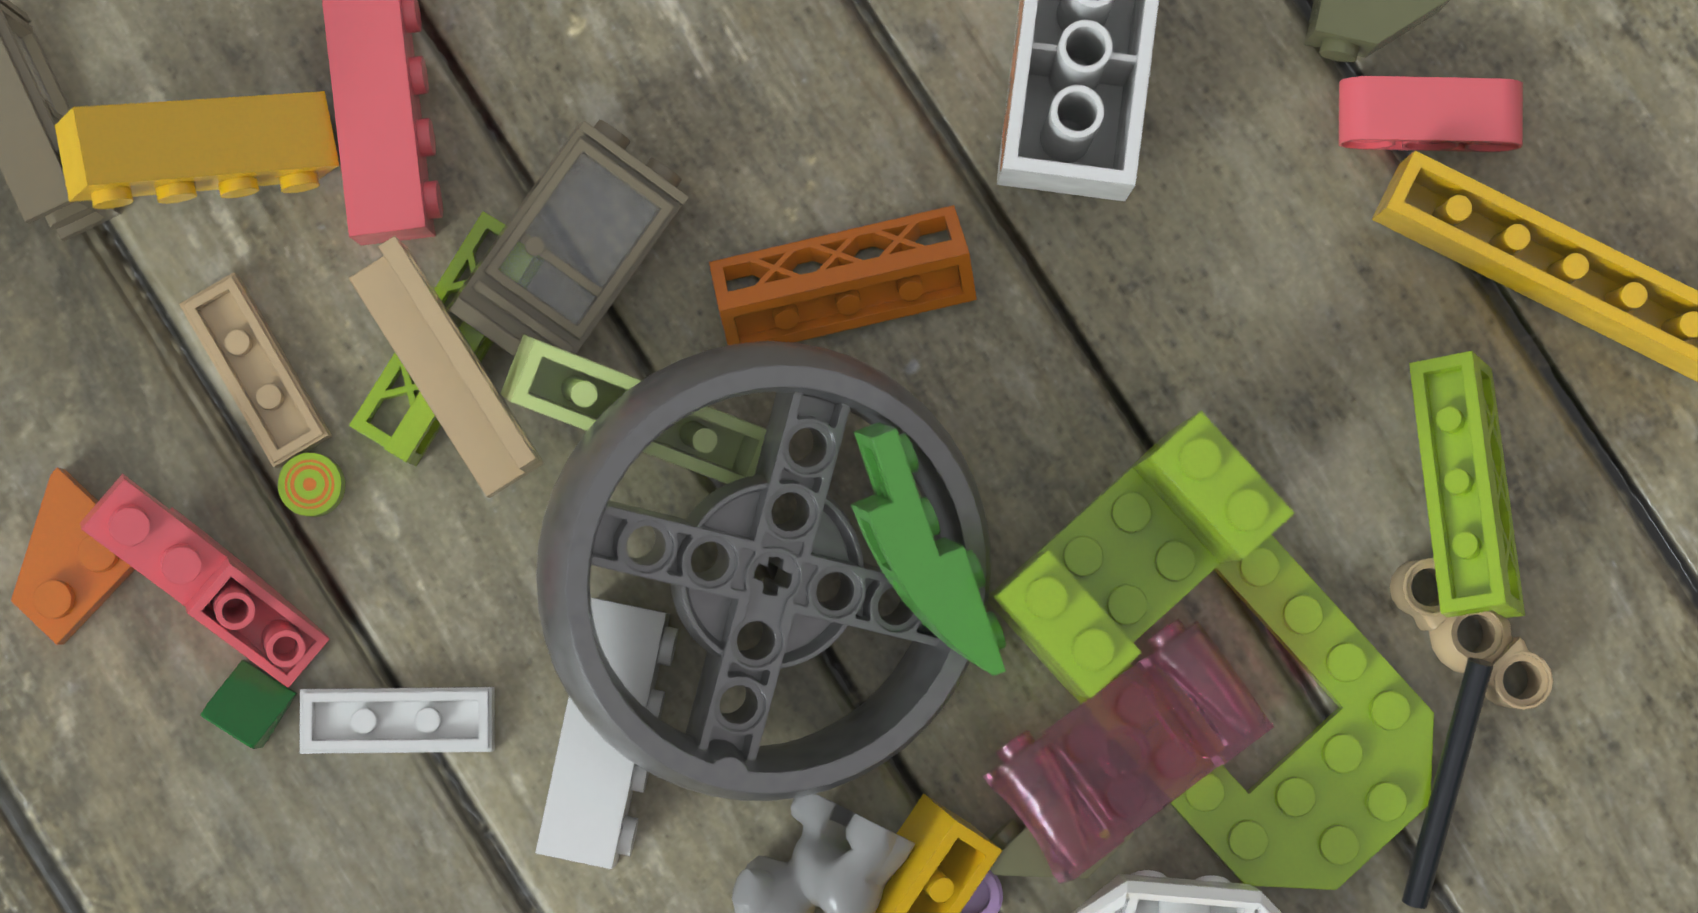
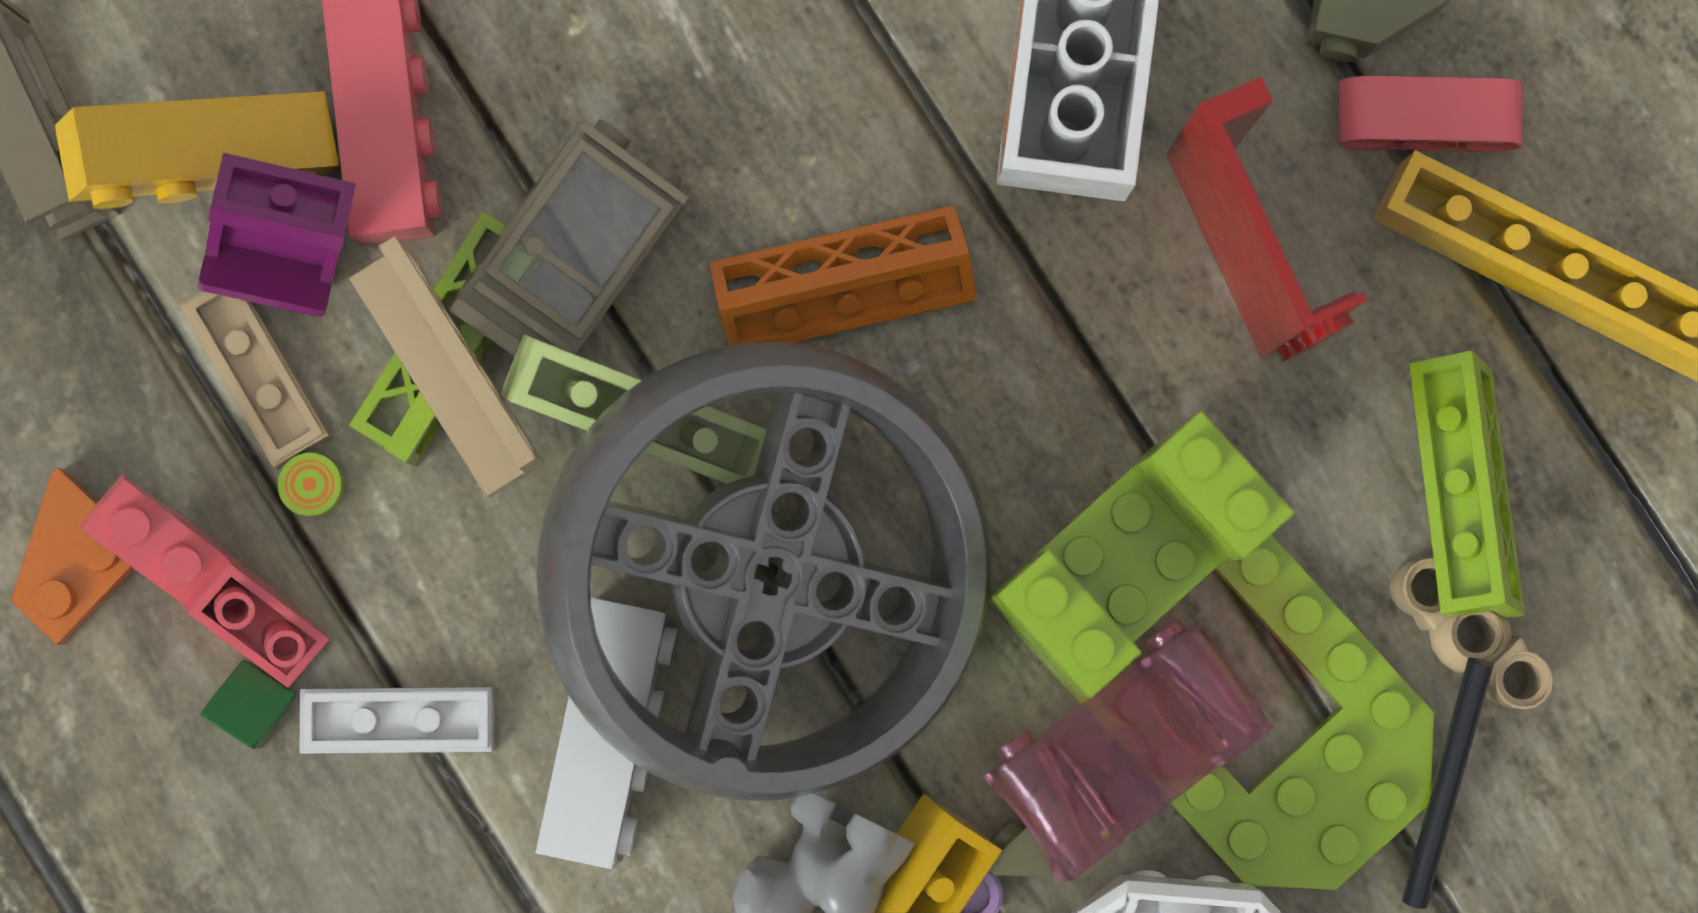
(275, 235): none -> magenta panel
(930, 576): bright green slope -> none
(1241, 232): none -> red panel

